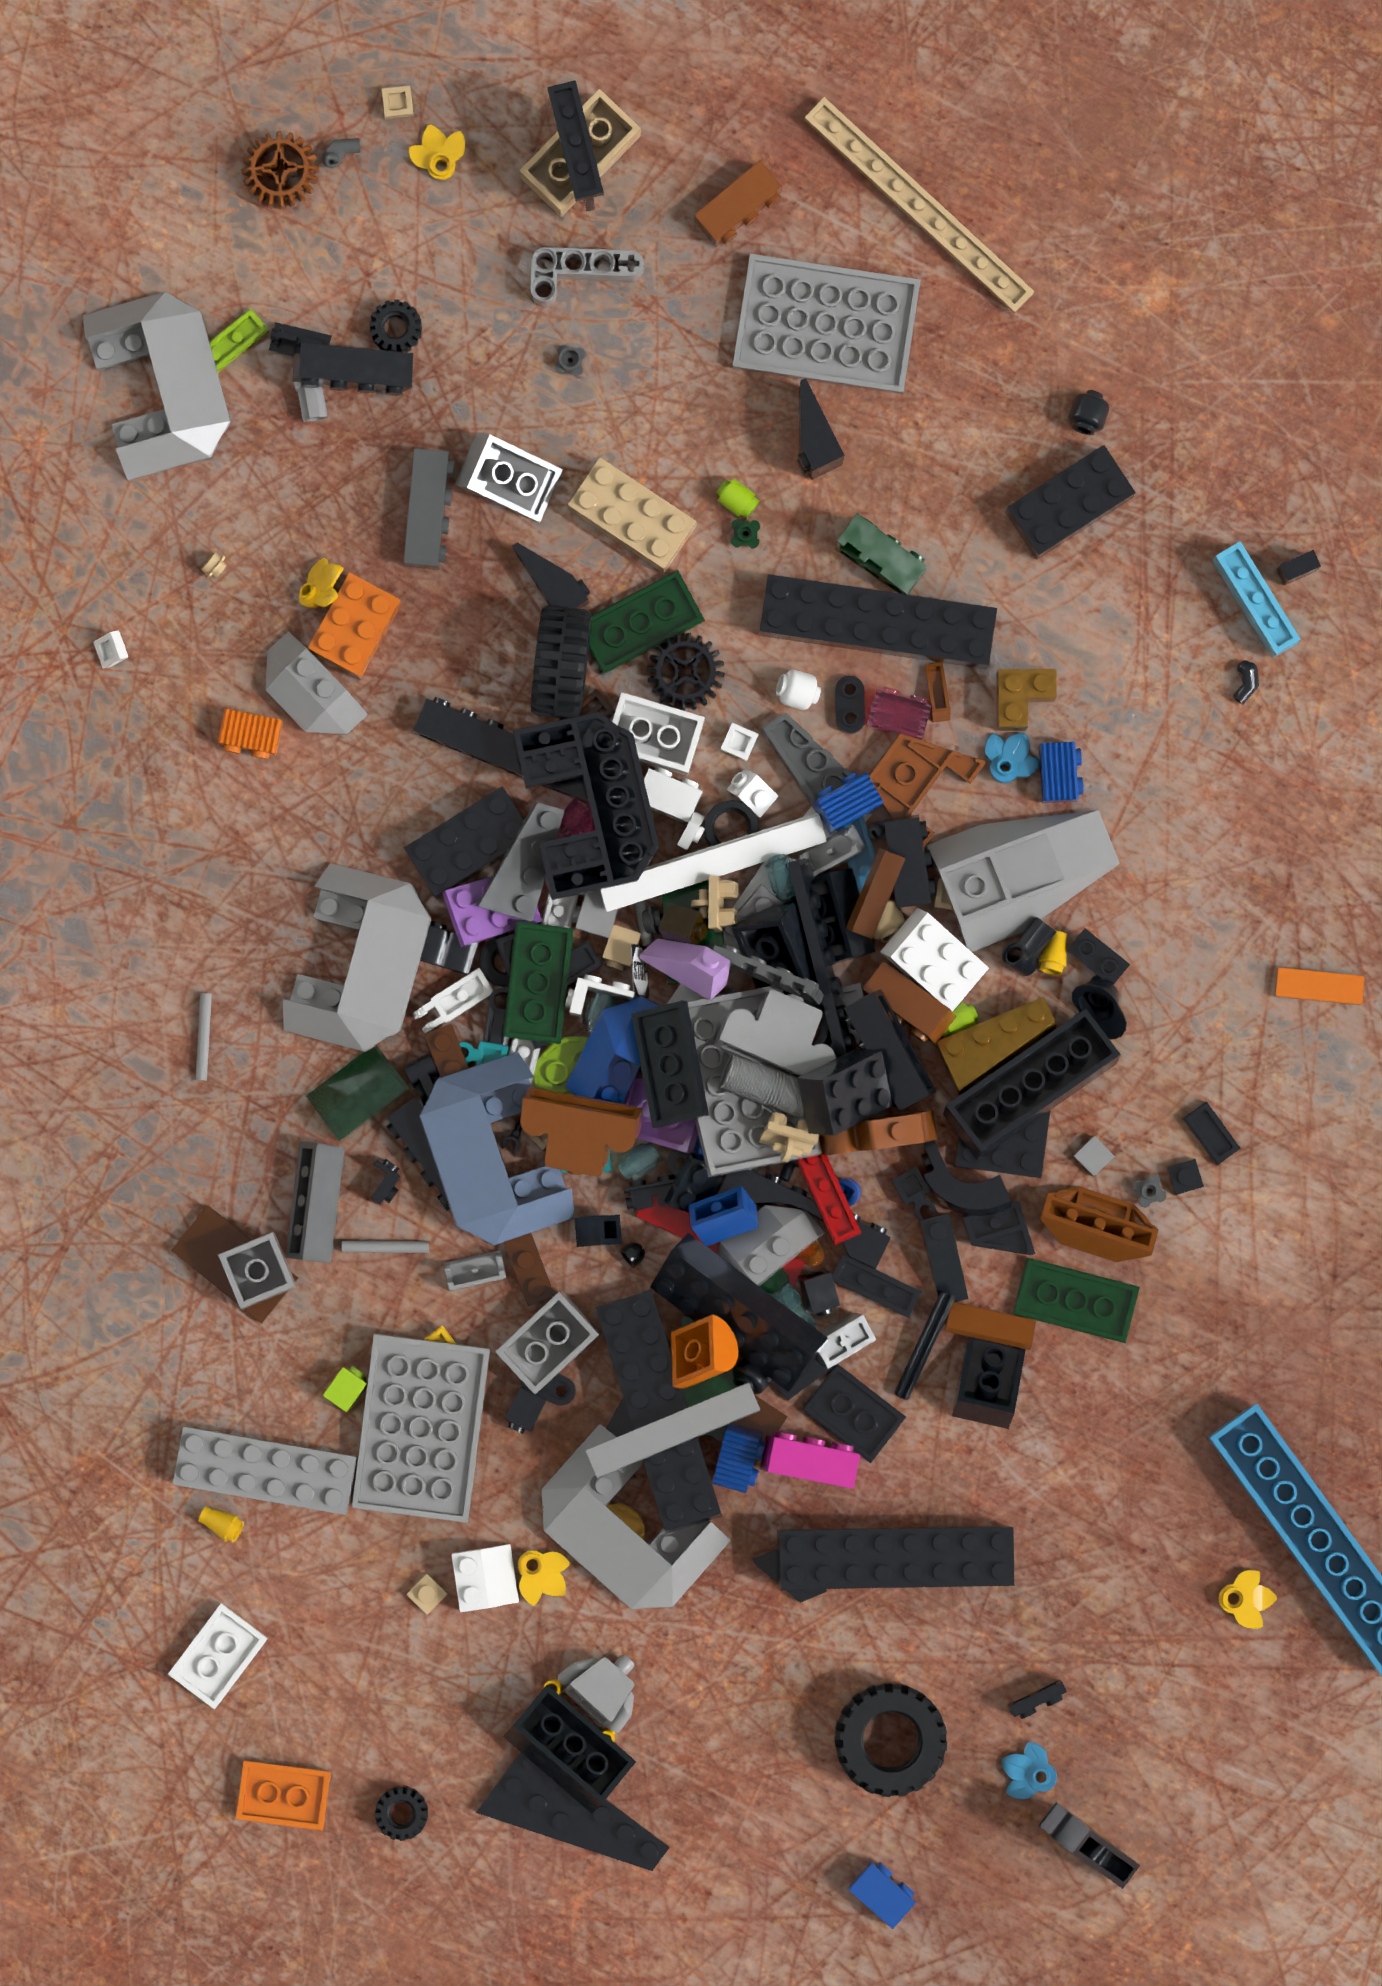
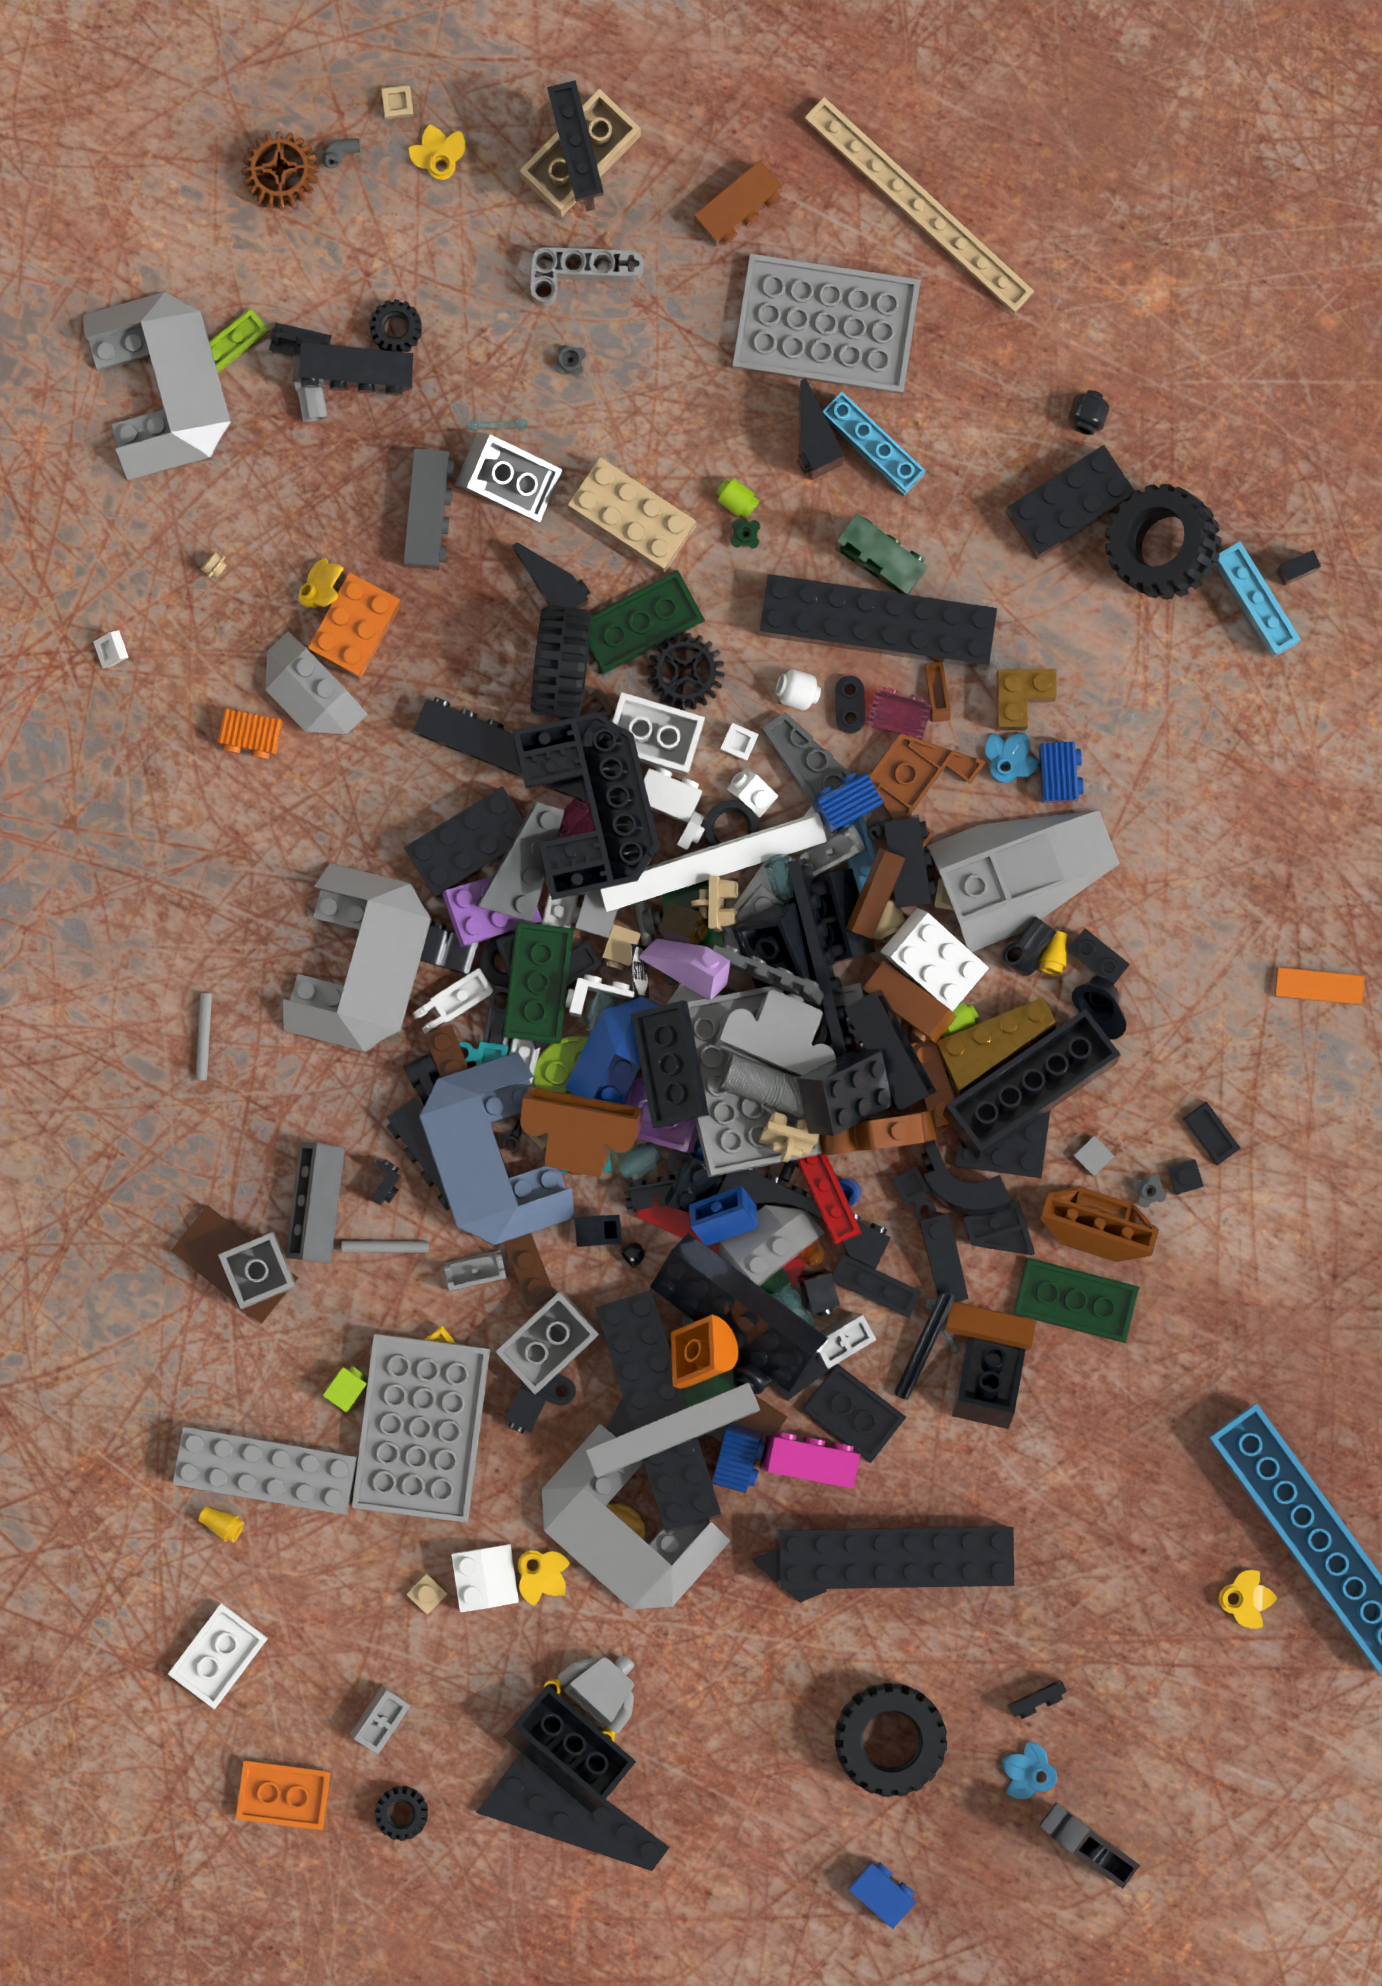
(358, 1093): clear green slope -> none
(380, 1719): none -> light grey hinge
(521, 424): none -> clear light blue hinge
(873, 444): none -> medium azure brick
(933, 1065): none -> orange plate
(953, 1347): none -> clear light blue hinge
(1135, 520): none -> black tyre
(1250, 681): black arm -> none

